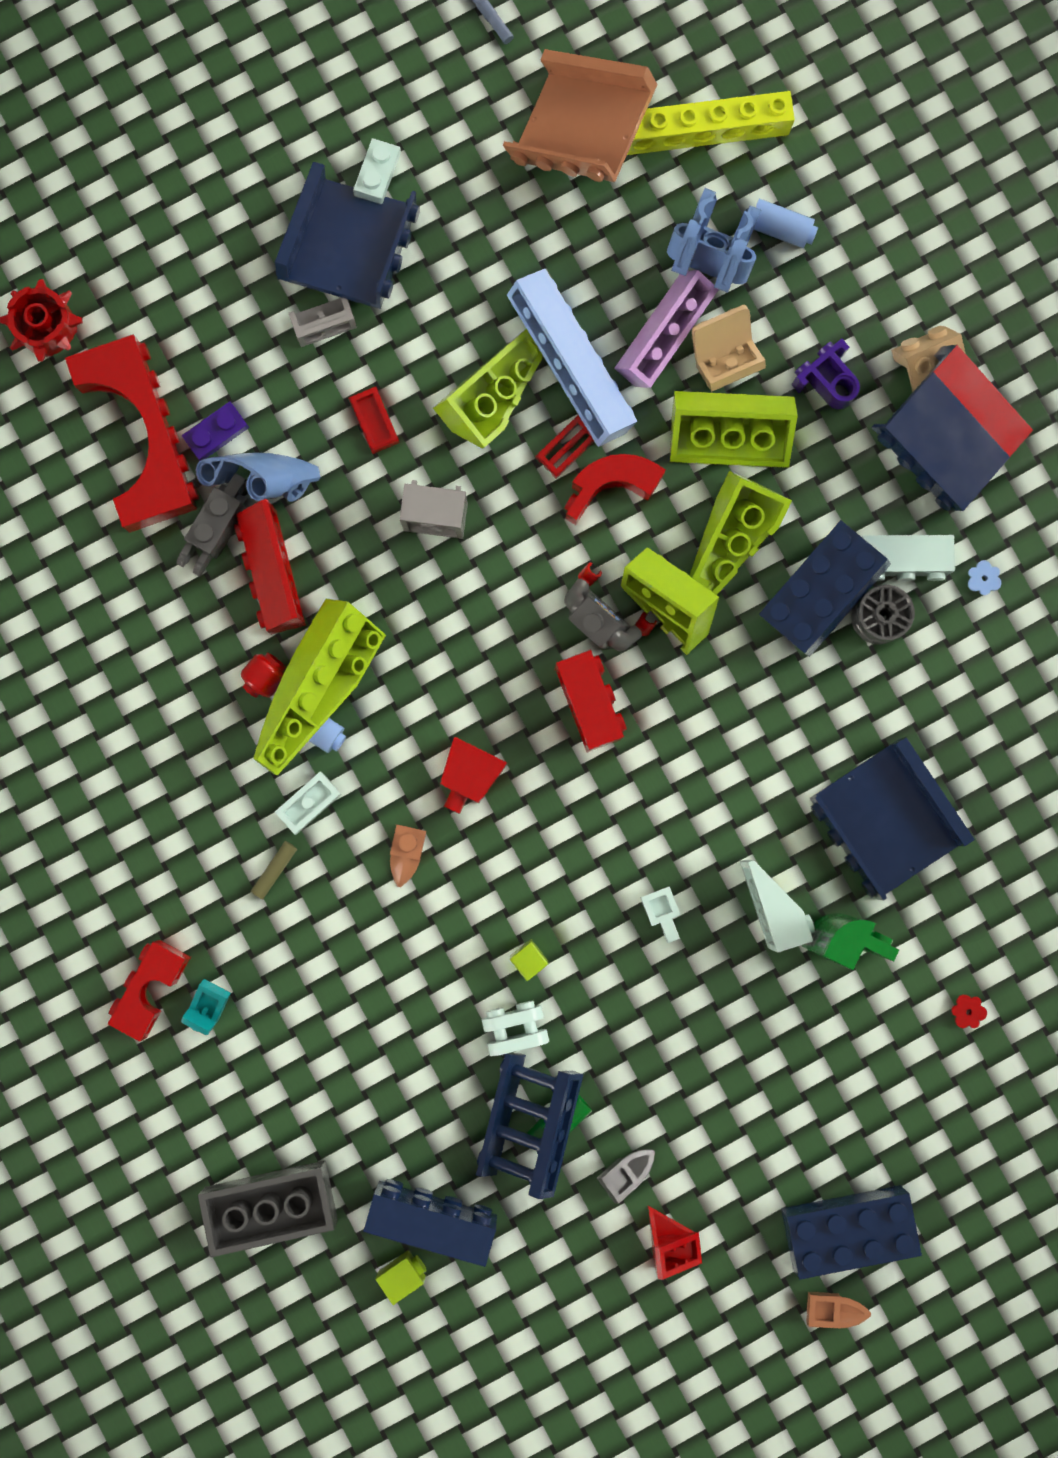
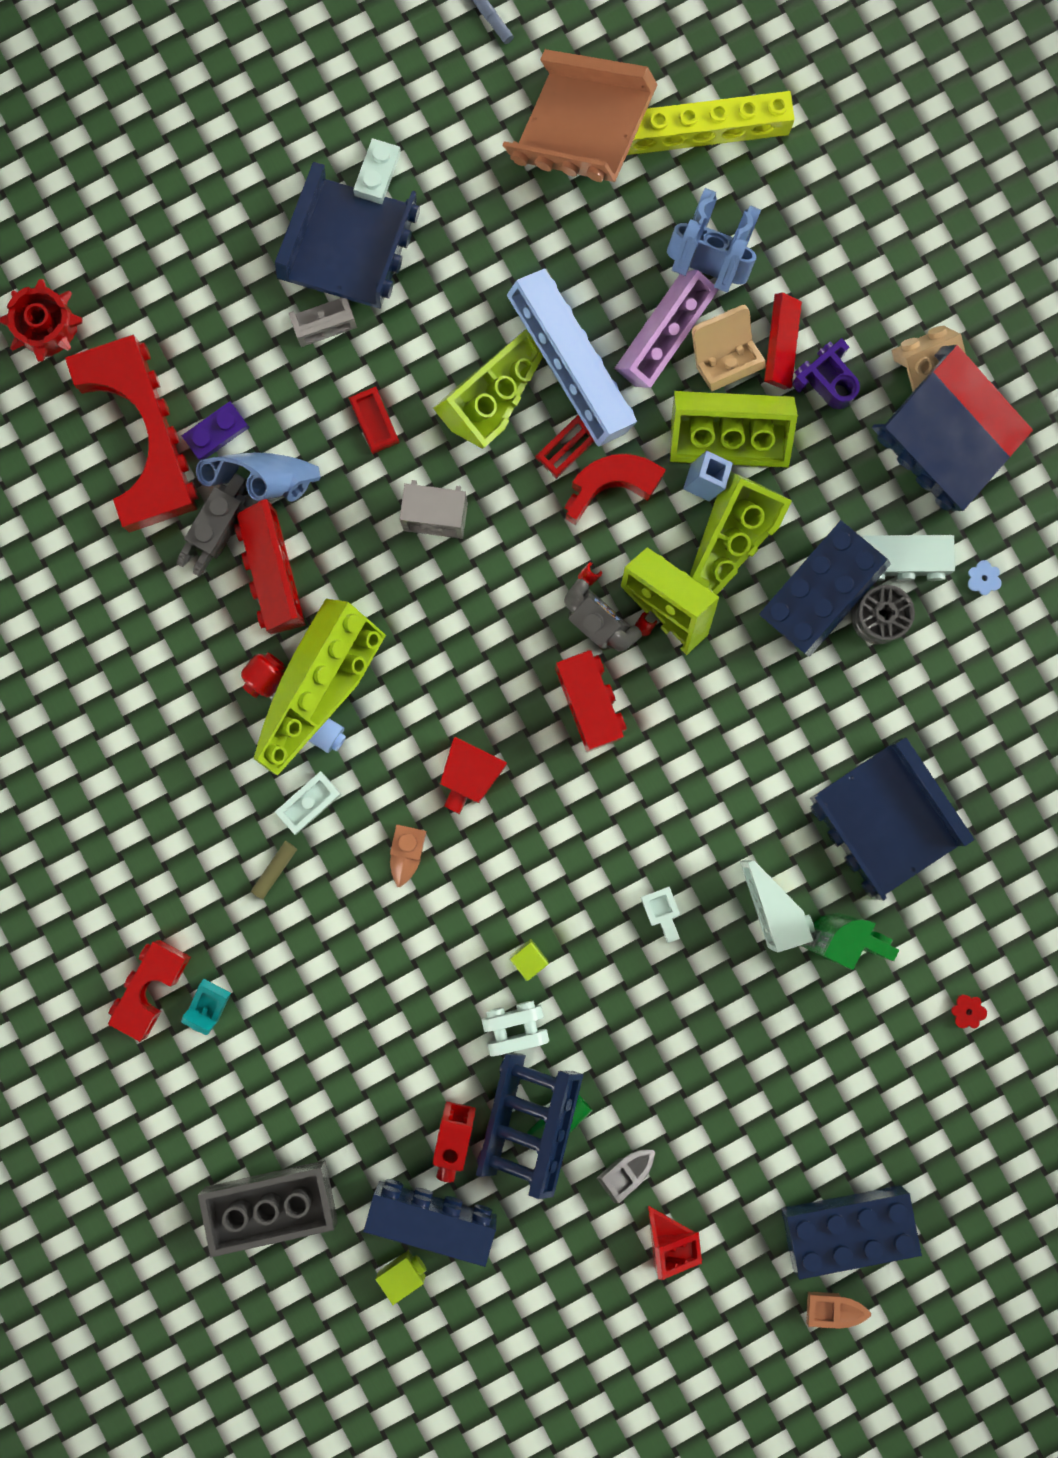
(453, 1140): none -> red torso
(708, 476): none -> medium blue brick
(783, 341): none -> red tile
(785, 224): light blue brick -> none

